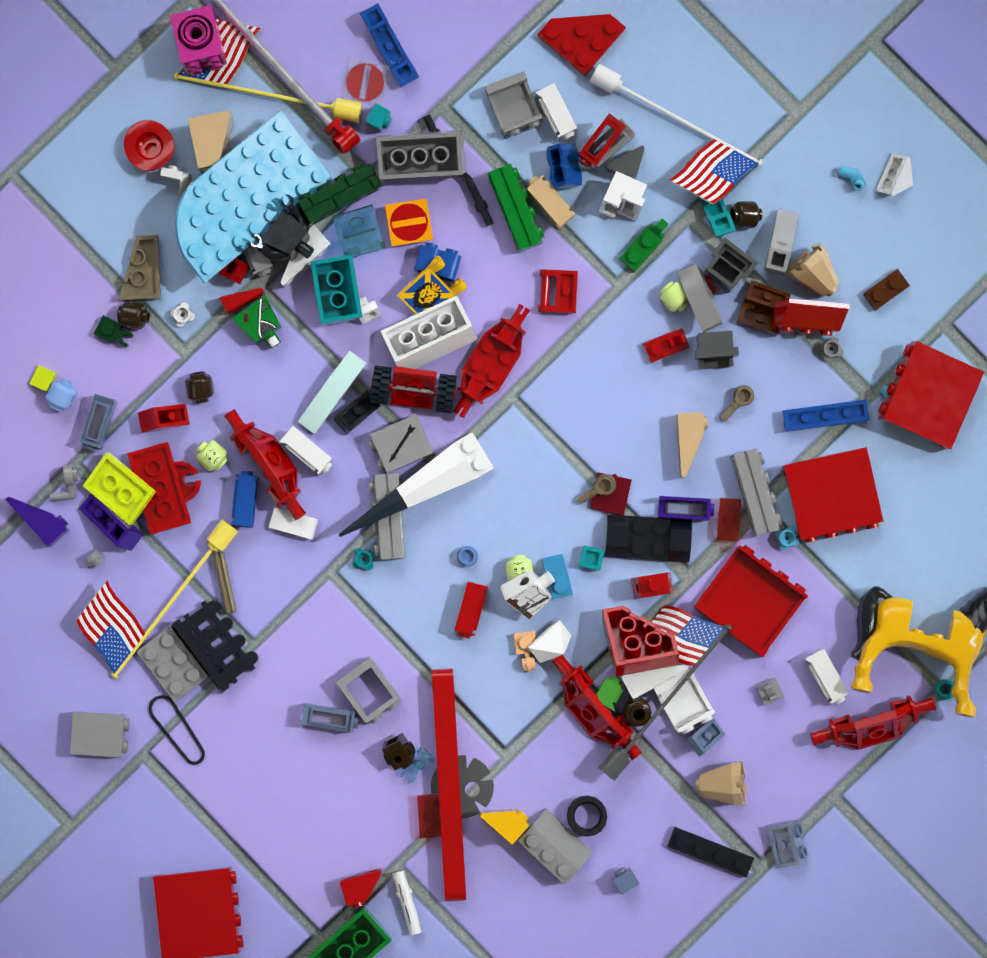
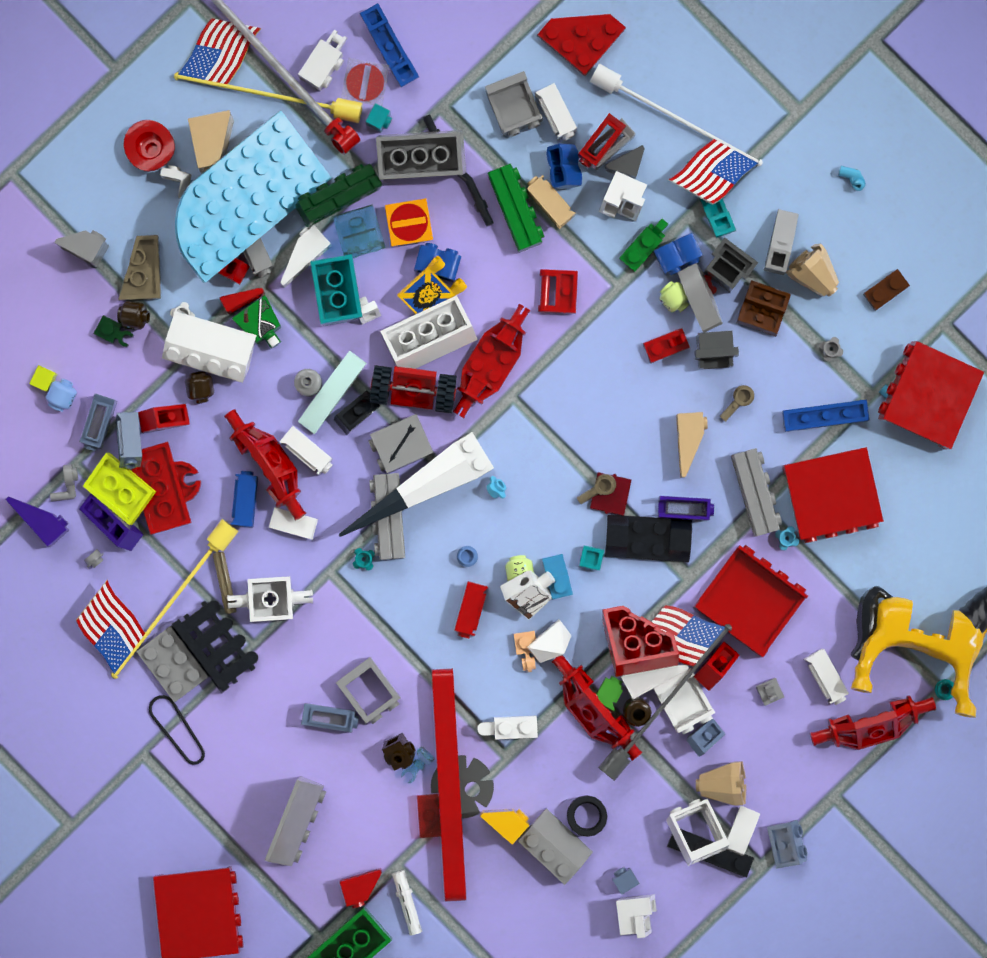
(85, 245): none -> light grey slope
(99, 734): light grey panel -> none
(128, 440): none -> window
(201, 52): dark pink brick -> none
(209, 347): none -> white slope
(211, 455): yellowish green head -> none
(261, 610): none -> white brick
(285, 236): black torso -> none
(295, 821): none -> light grey slope
(314, 383): none -> light grey head
(323, 62): none -> white brick
(496, 488): none -> medium azure plate
(510, 727): none -> white brick
(635, 914): none -> white plate
(652, 585): red torso -> none
(678, 253): none -> blue brick
(707, 851): none -> white window
(716, 666): none -> red slope
(728, 519): clear red plate -> none
(742, 830): none -> white slope
(746, 214): dark brown head -> none
(809, 316): red slope -> none
(896, 175): white slope -> none

